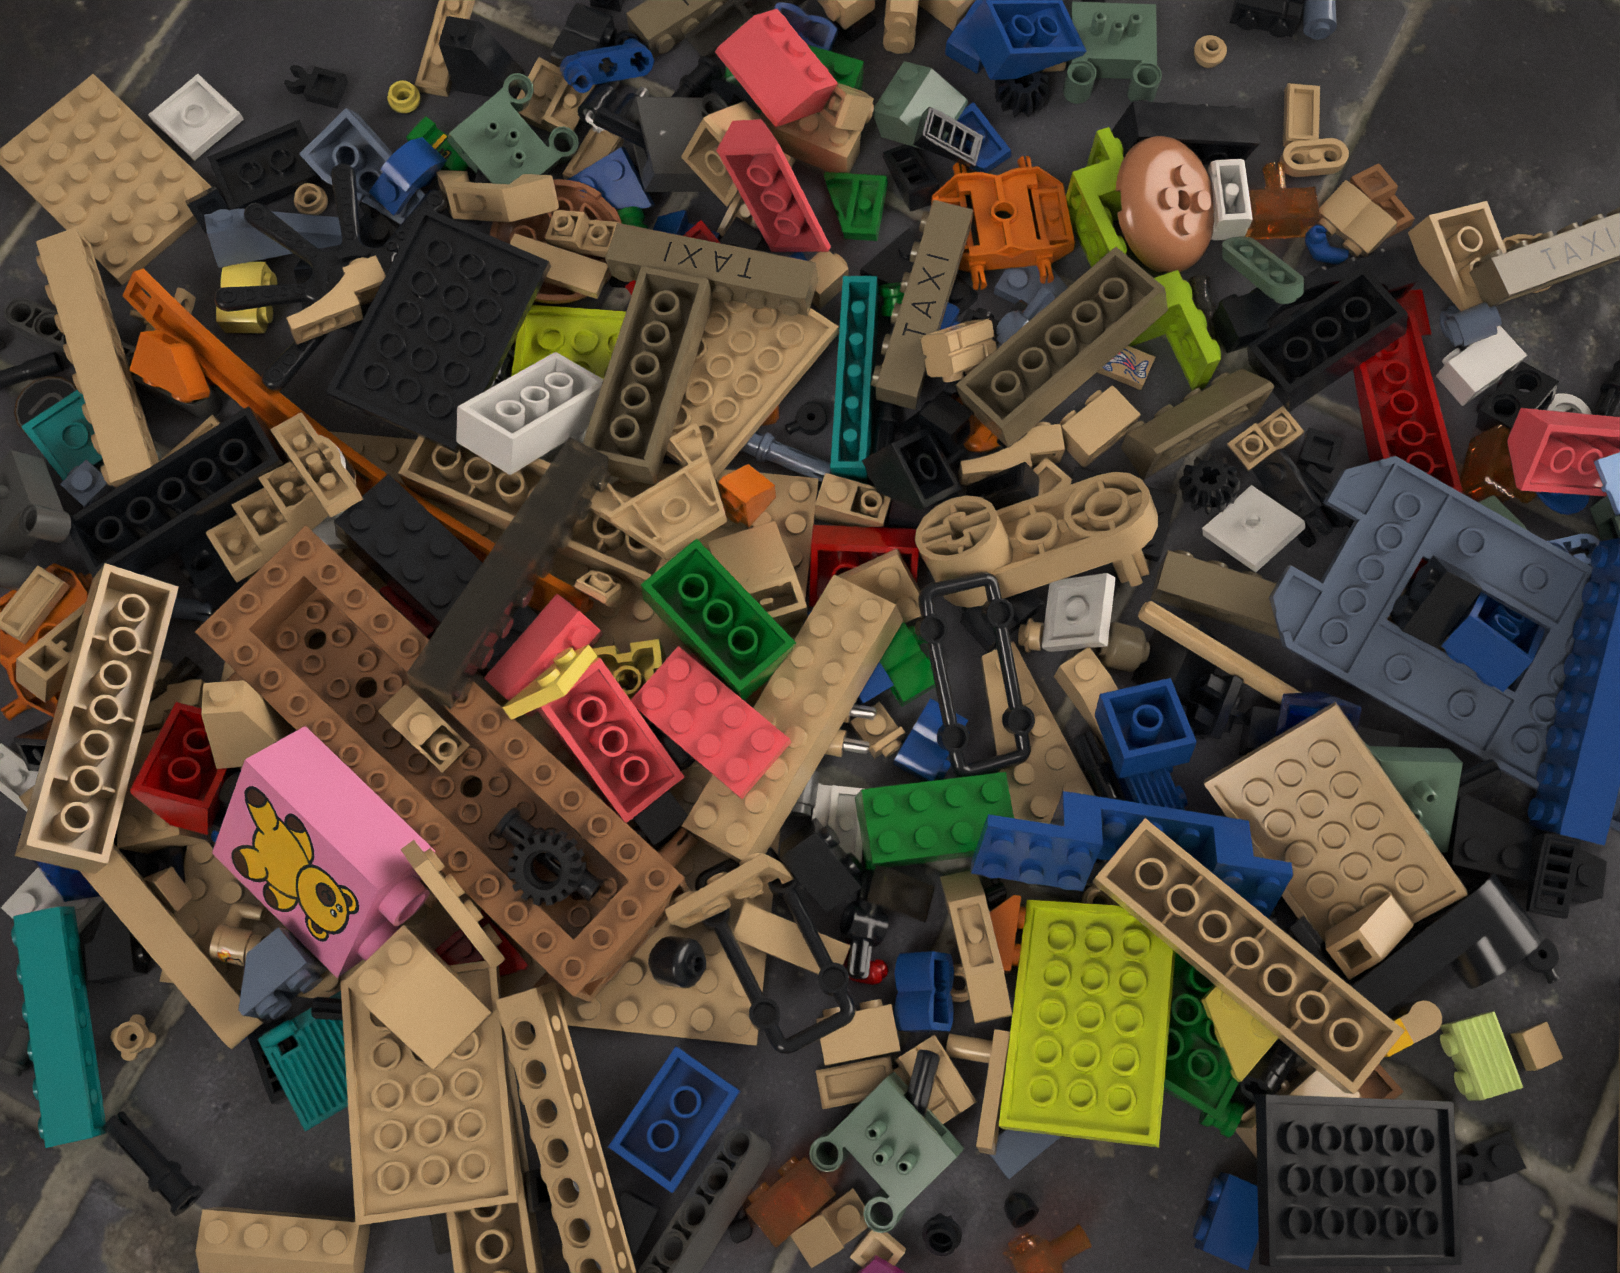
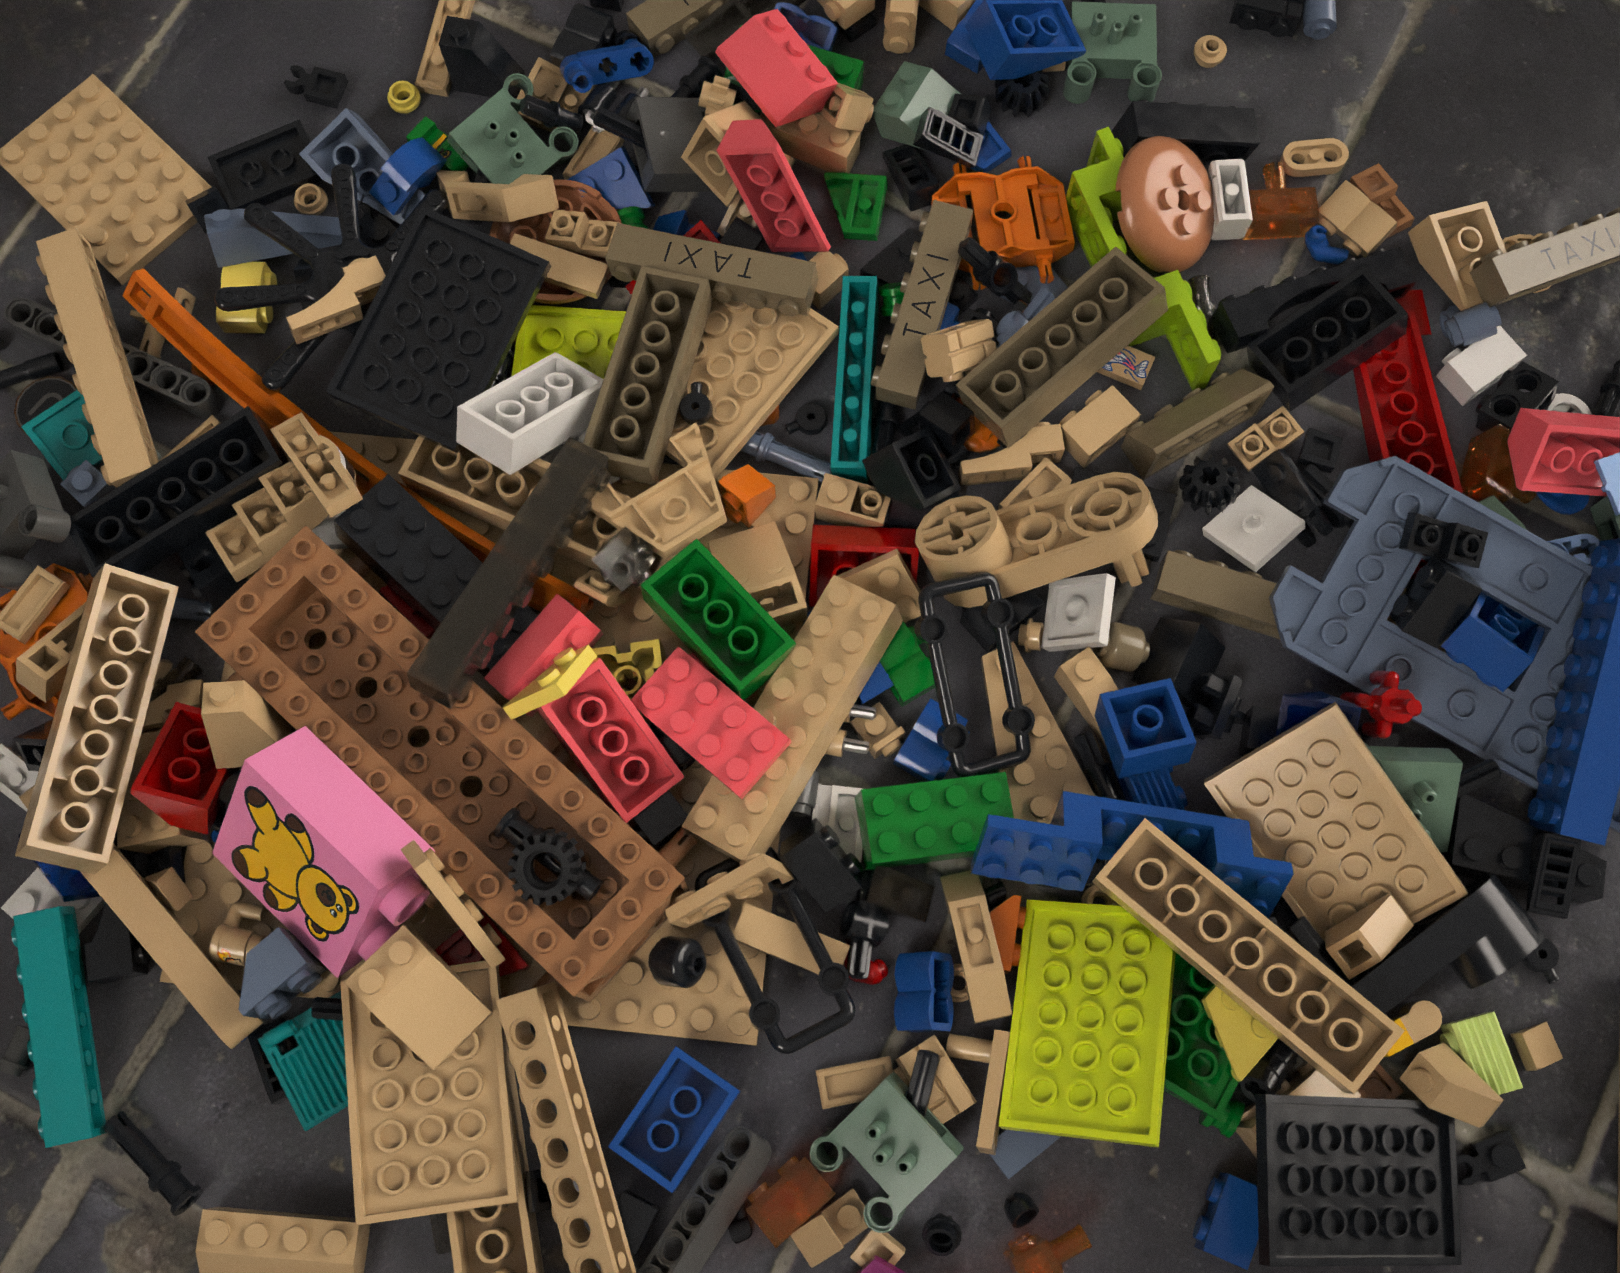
(122, 1037): tan plate -> none
(169, 364): orange slope -> none
(196, 117): white plate -> none
(423, 728): tan slope -> none
(551, 113): none -> black axle
(624, 560): none -> clear smoke brick
(696, 400): none -> black piece
(716, 95): none -> tan gear
(866, 1036): tan brick -> none
(971, 111): none -> black slope
(984, 267): none -> black axle
(1011, 486): black slope -> none
(1214, 651): tan axle -> none
(1263, 269): sand green plate -> none
(1301, 113): tan tile -> none
(1385, 704): none -> red plant
(1445, 540): none -> black slope
(1450, 1086): none -> tan slope

